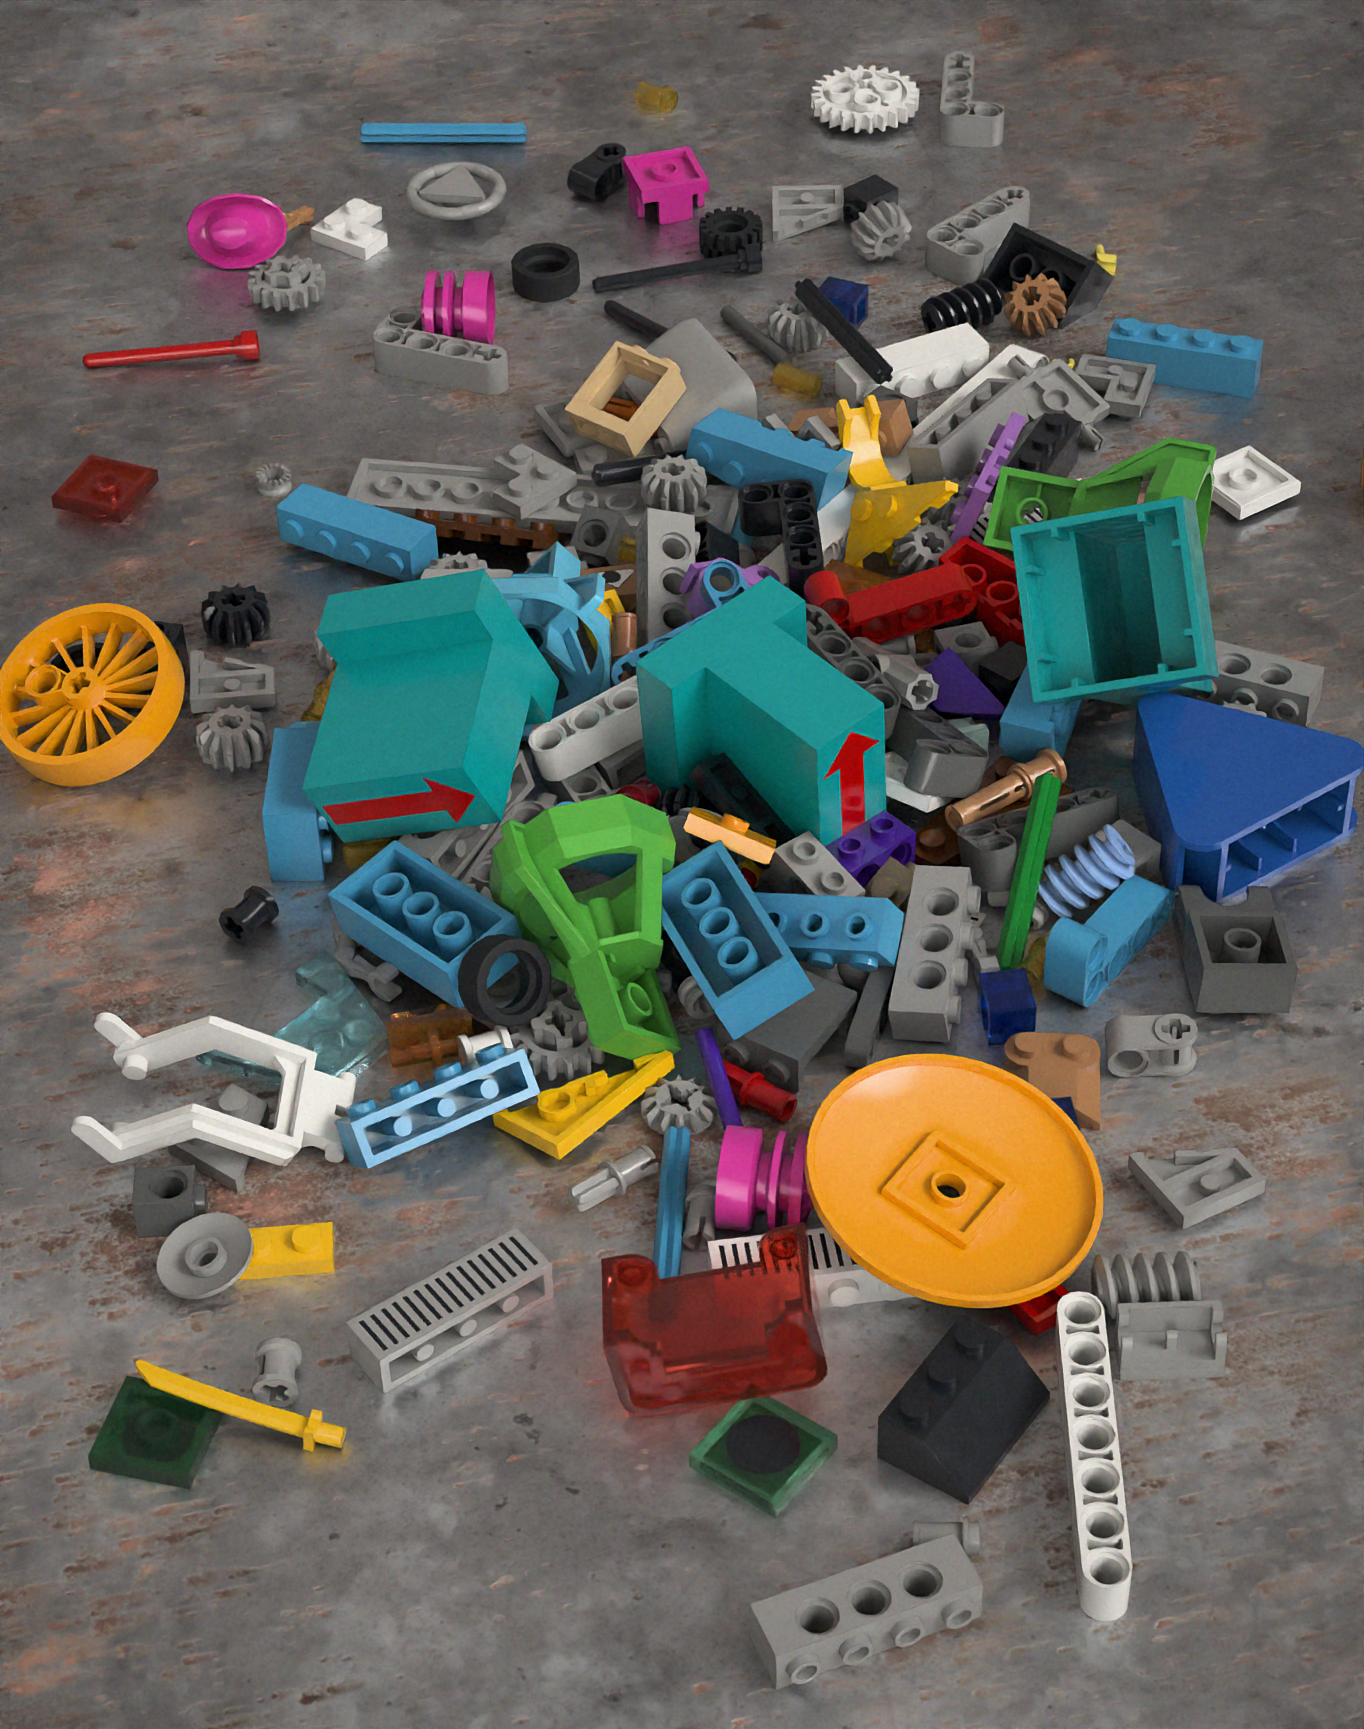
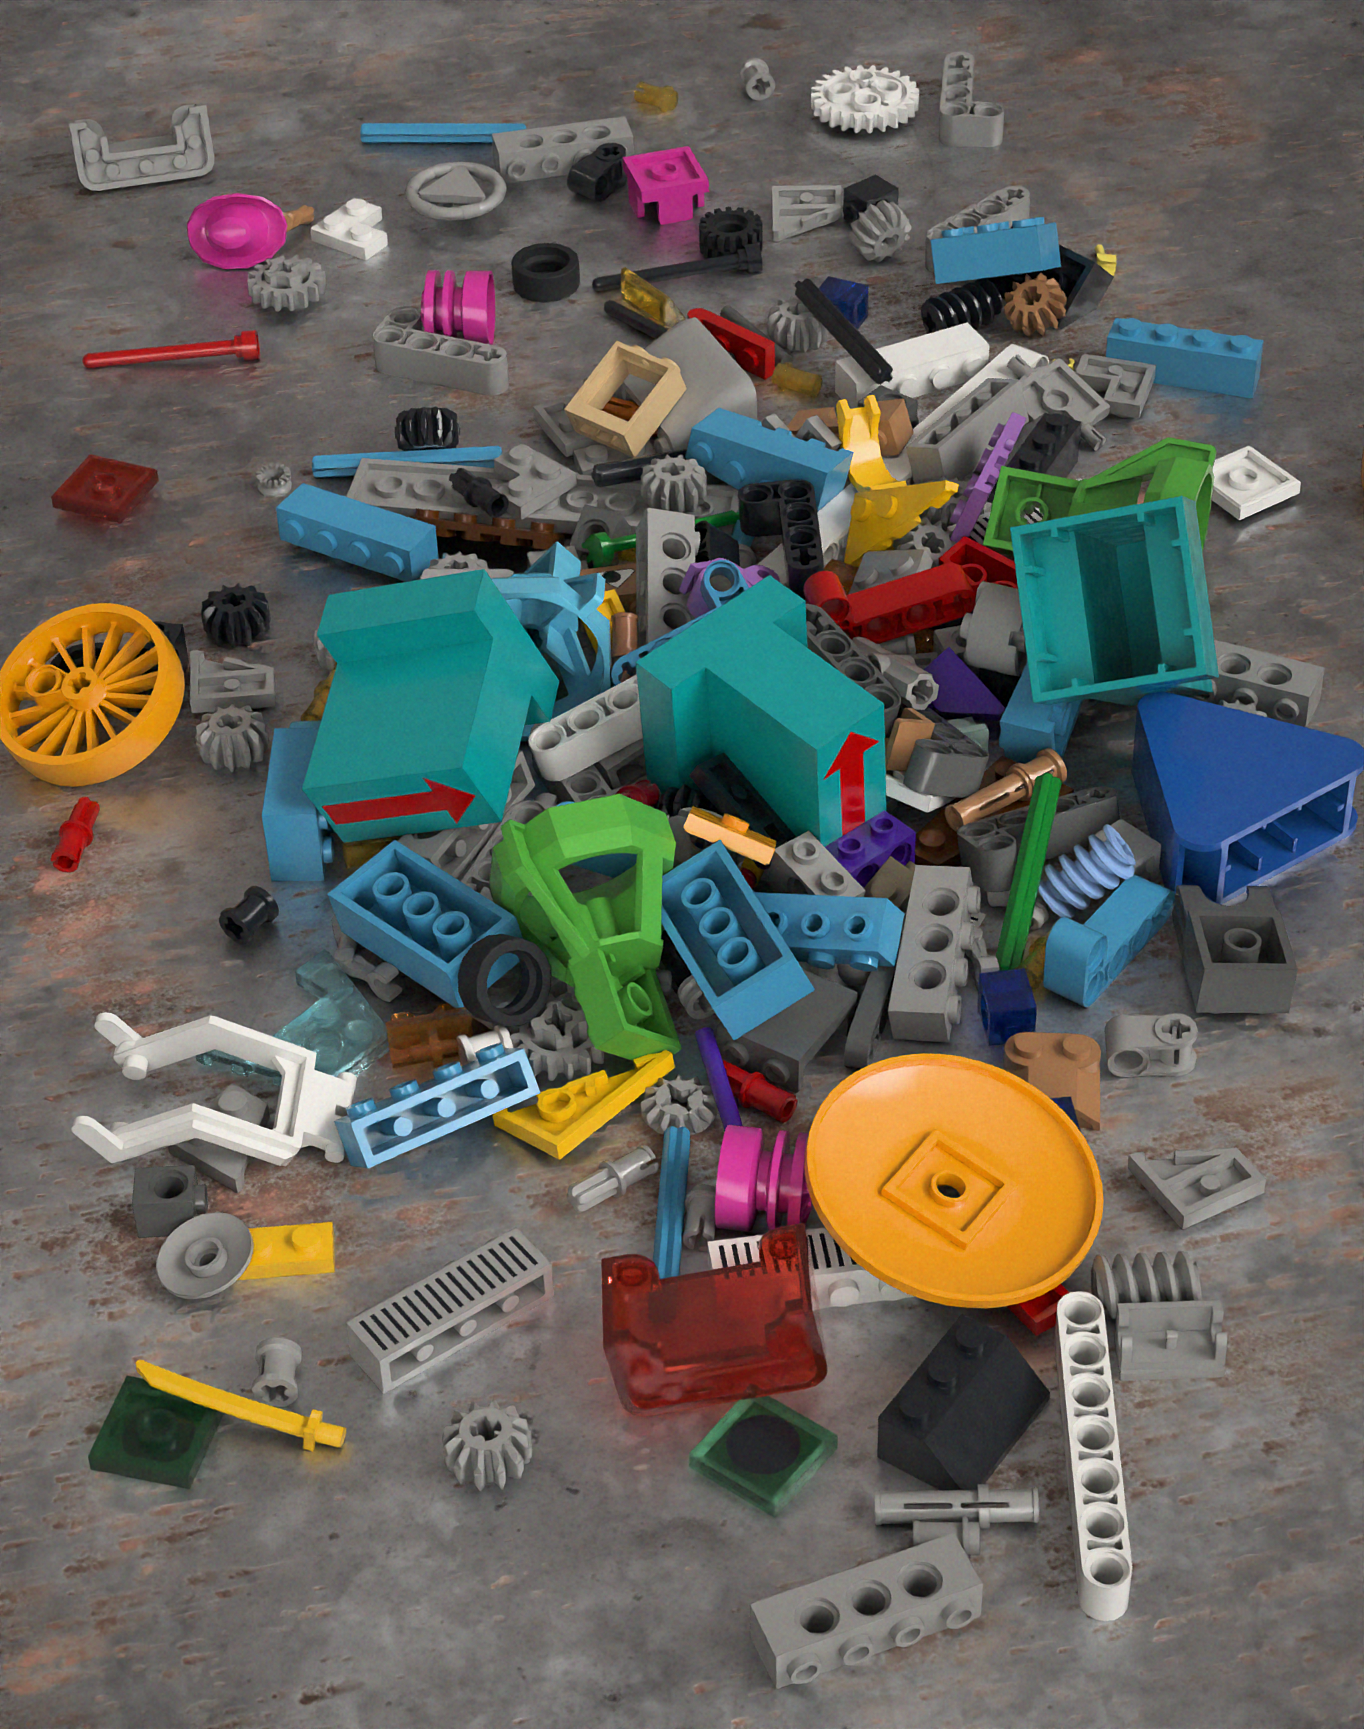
(75, 835): none -> red axle
(146, 160): none -> light grey windscreen
(347, 464): none -> dark azure axle
(427, 429): none -> black gear
(479, 492): none -> black axle
(487, 1445): none -> light grey gear
(556, 148): none -> light grey brick
(602, 548): none -> green piece
(649, 300): none -> clear yellow slope
(751, 350): none -> red plate
(753, 79): none -> light grey bush
(885, 566): none -> light grey wing
(903, 736): none -> medium nougat panel
(995, 250): none -> dark azure brick
(995, 631): none -> light grey brick
(1022, 1506): none -> light grey pin

